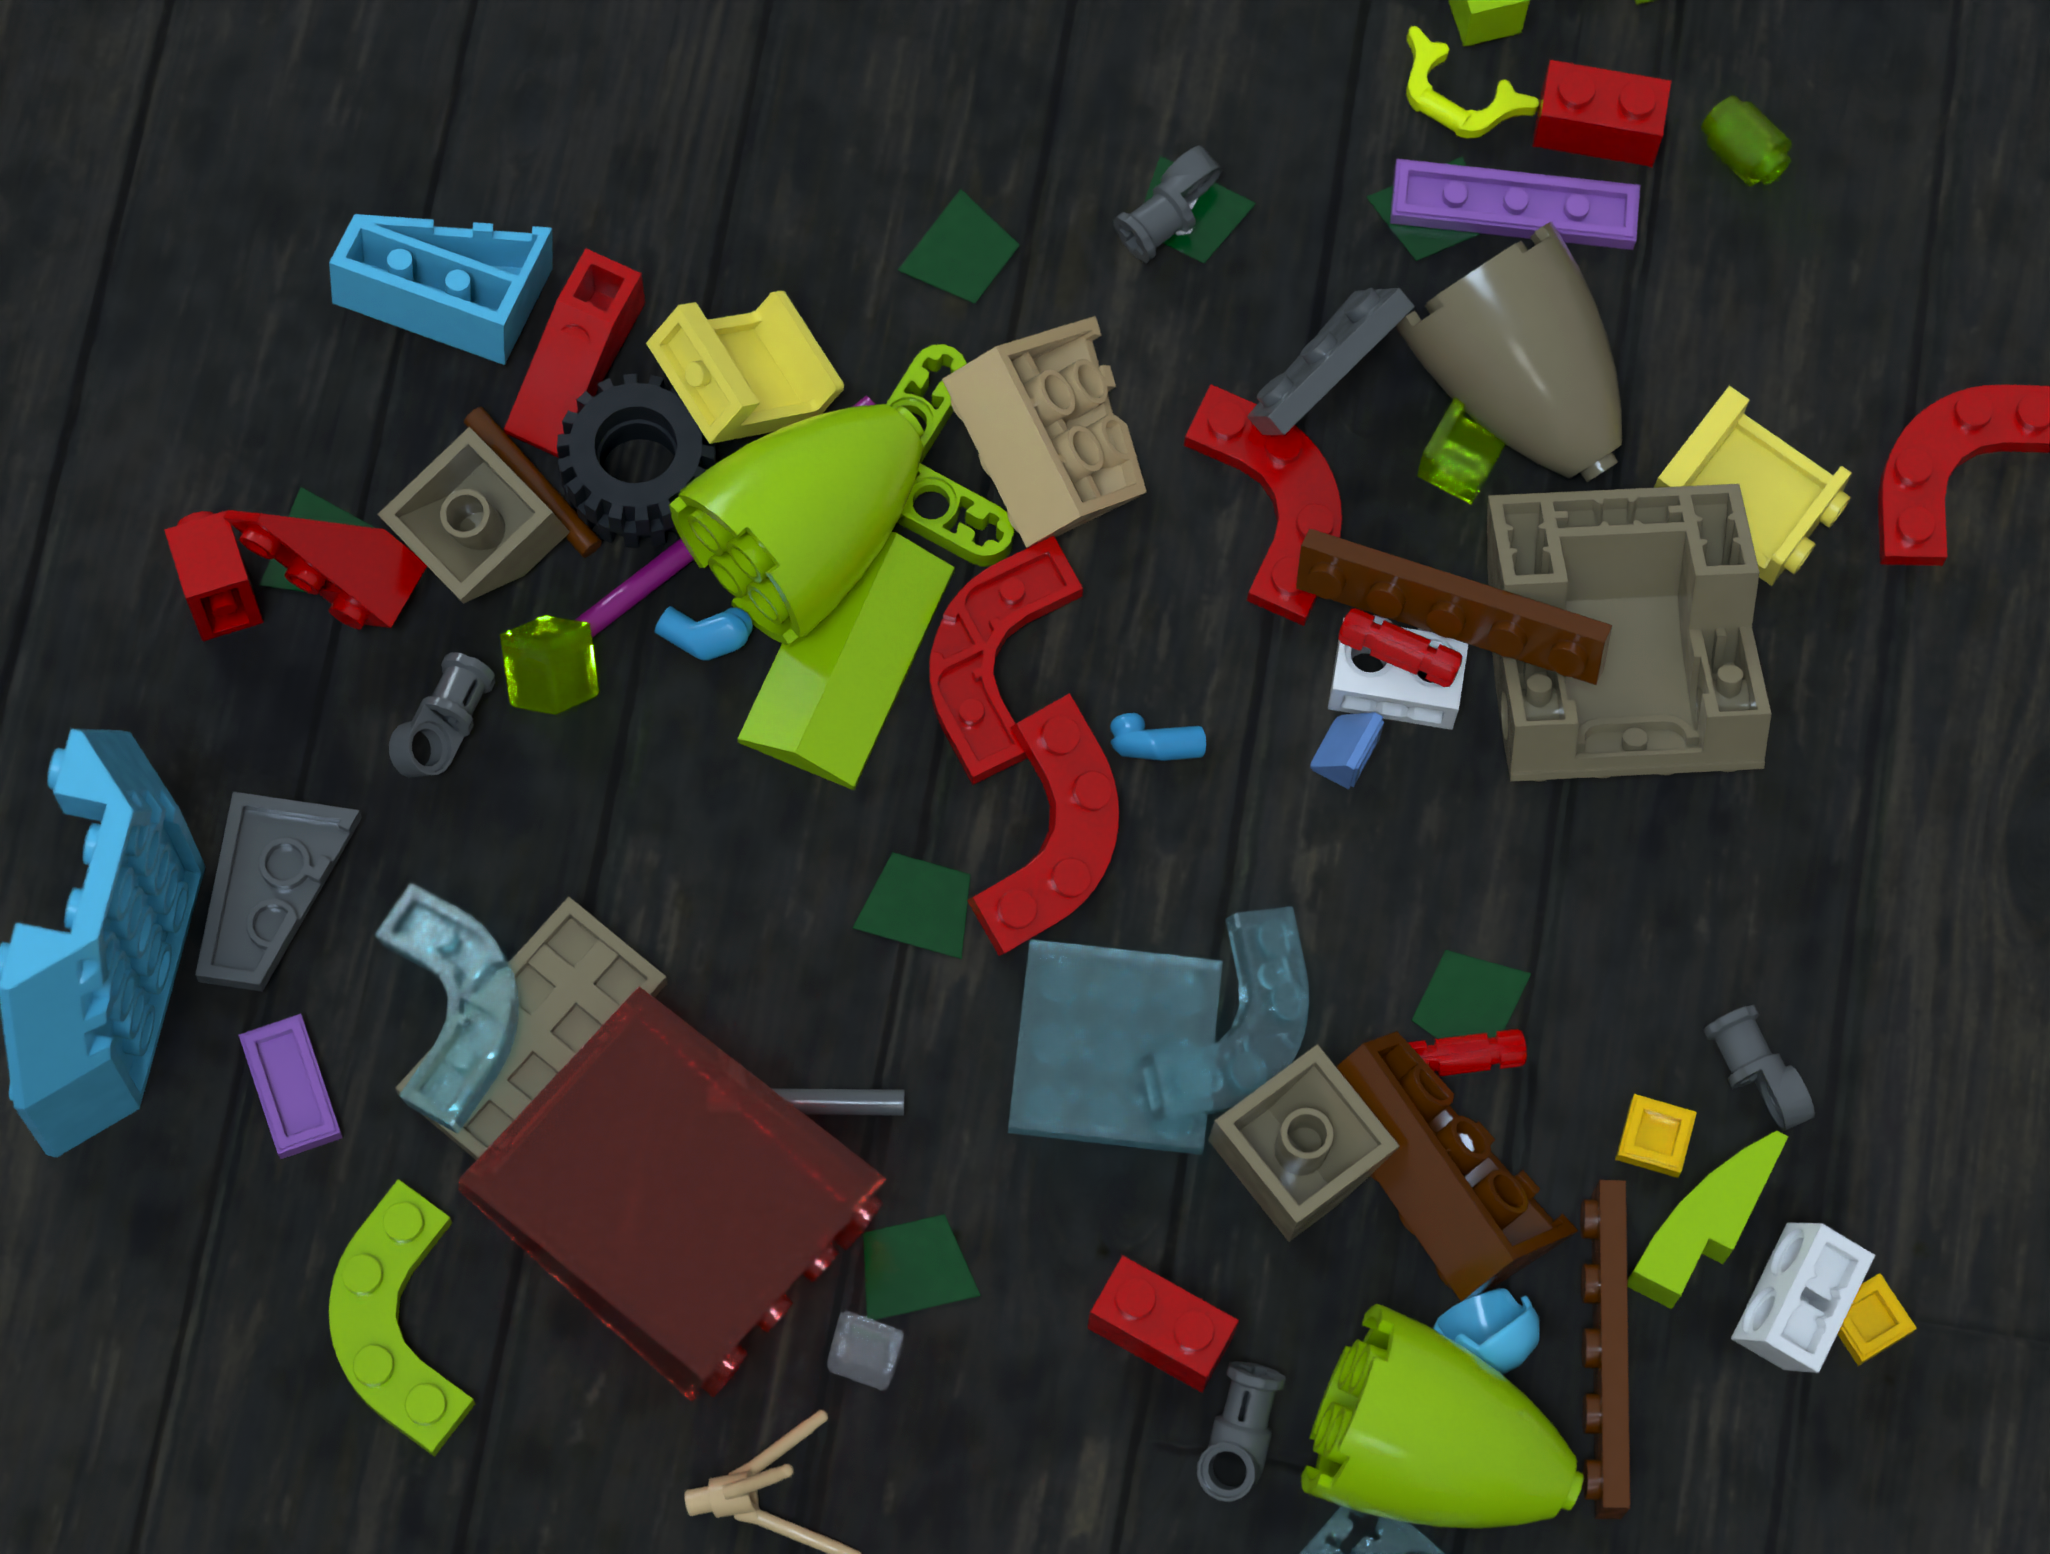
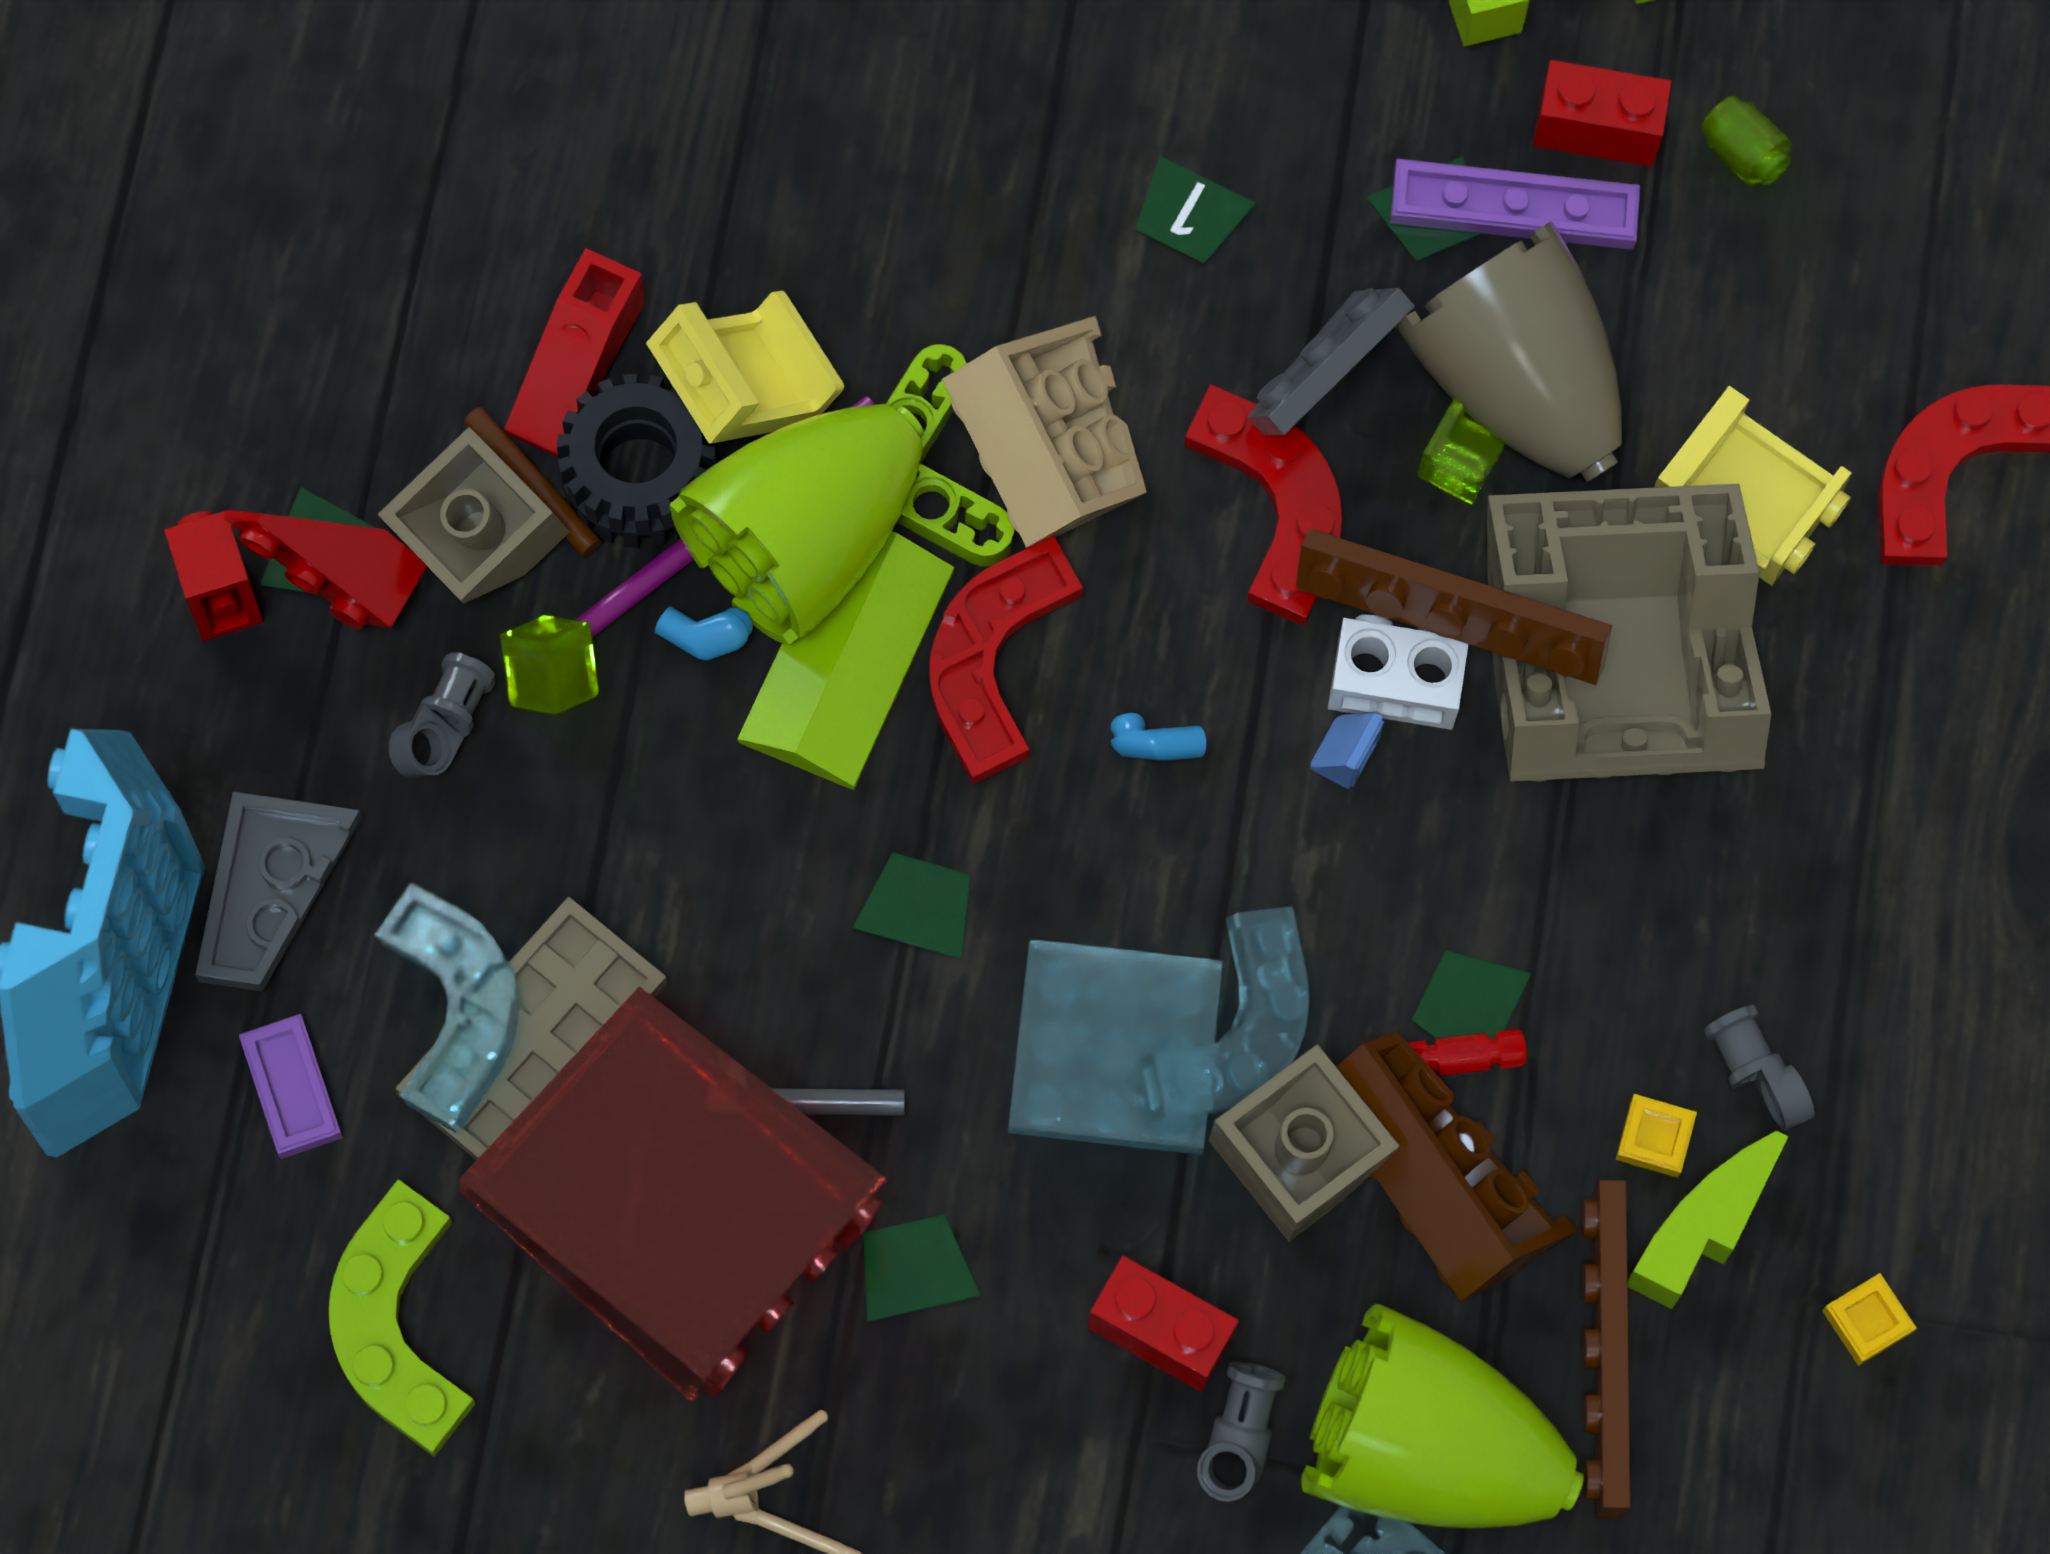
(443, 281): medium azure wedge -> none
(865, 1350): clear slope -> none
(961, 250): dark green sticker -> none
(1079, 834): red plate -> none
(1169, 207): dark grey connector -> none
(1400, 647): red axle -> none
(1463, 122): neon yellow helmet -> none
(1493, 1328): medium azure hair -> none
(1803, 1297): white brick -> none

